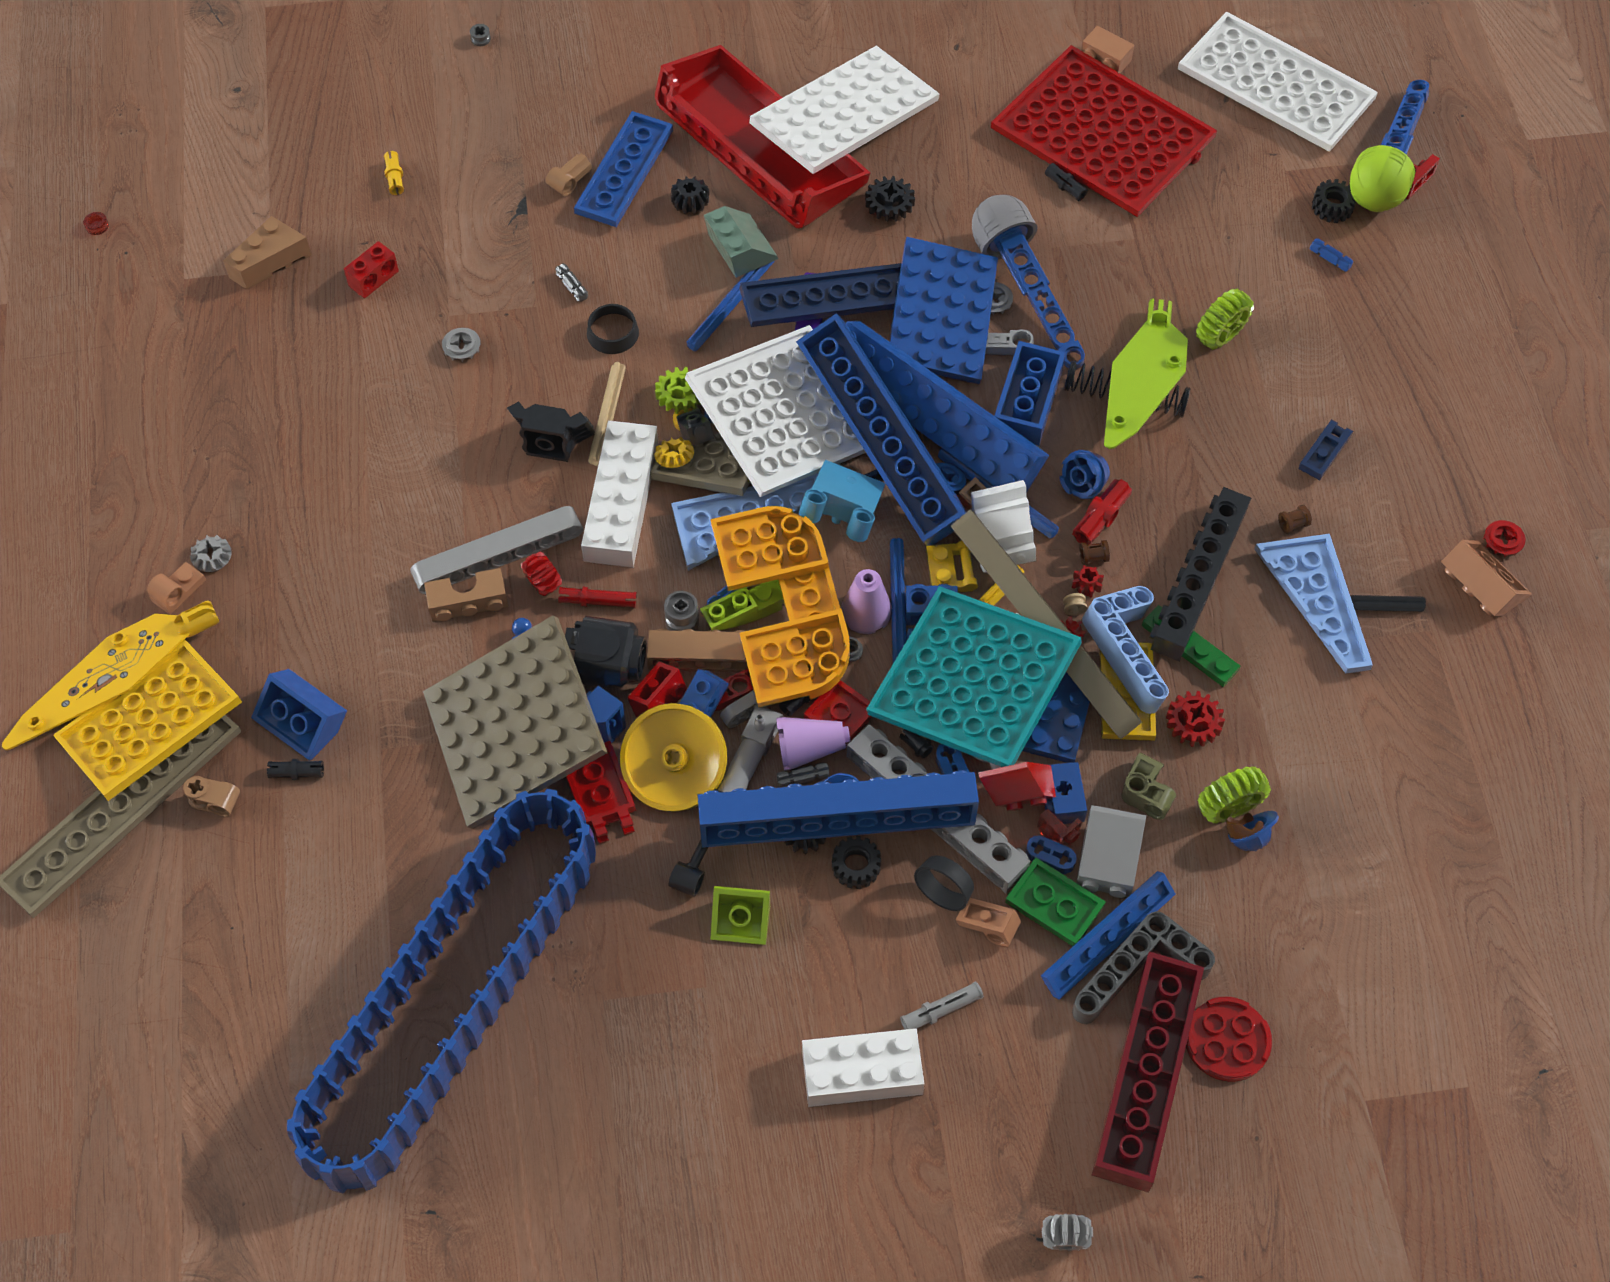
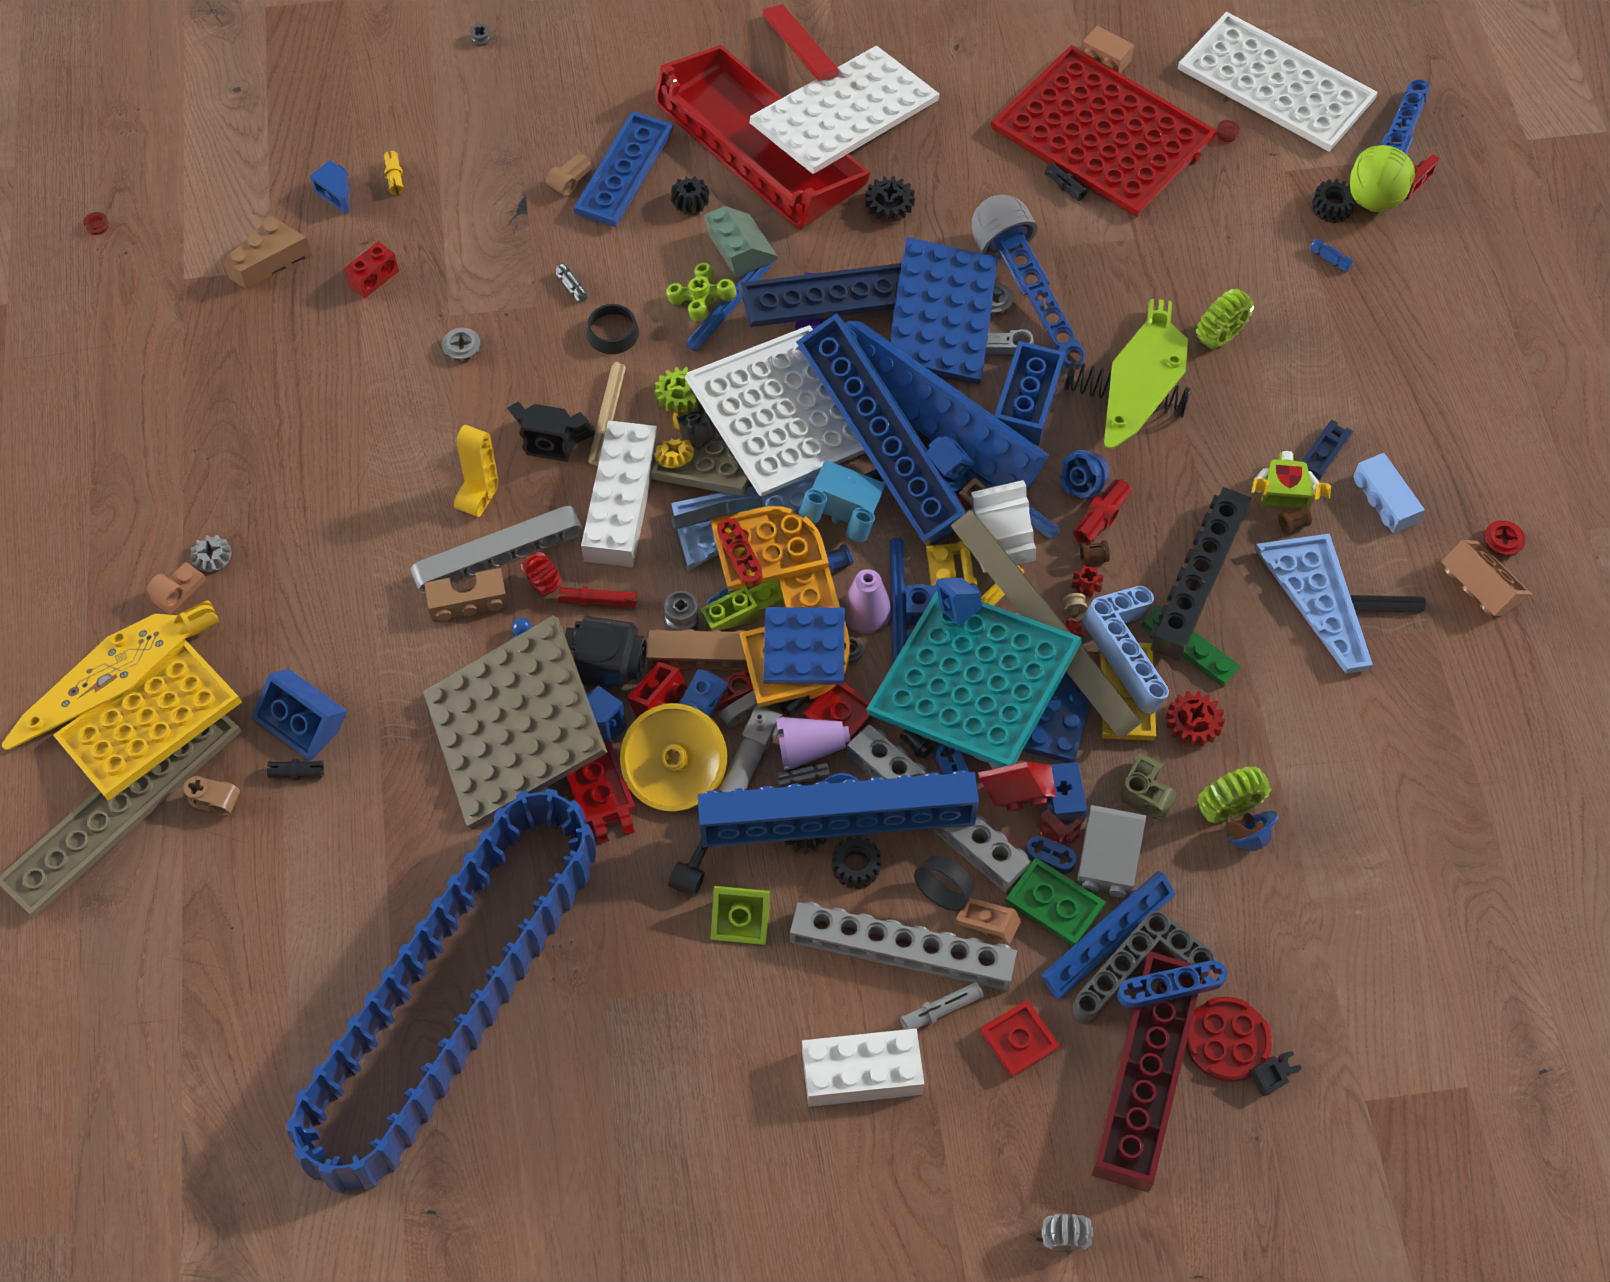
(333, 185): none -> blue slope
(478, 471): none -> yellow beam
(701, 292): none -> lime gear
(714, 511): none -> black beam
(739, 563): none -> red beam
(800, 42): none -> red tile
(804, 645): none -> blue plate
(839, 558): none -> blue bush
(913, 957): none -> light grey brick
(949, 457): none -> blue brick
(958, 599): none -> blue slope
(1019, 1038): none -> red plate
(1173, 988): none -> blue beam
(1228, 131): none -> clear red tile
(1270, 1073): none -> black plate
(1288, 483): none -> torso
(1388, 493): none -> light blue brick

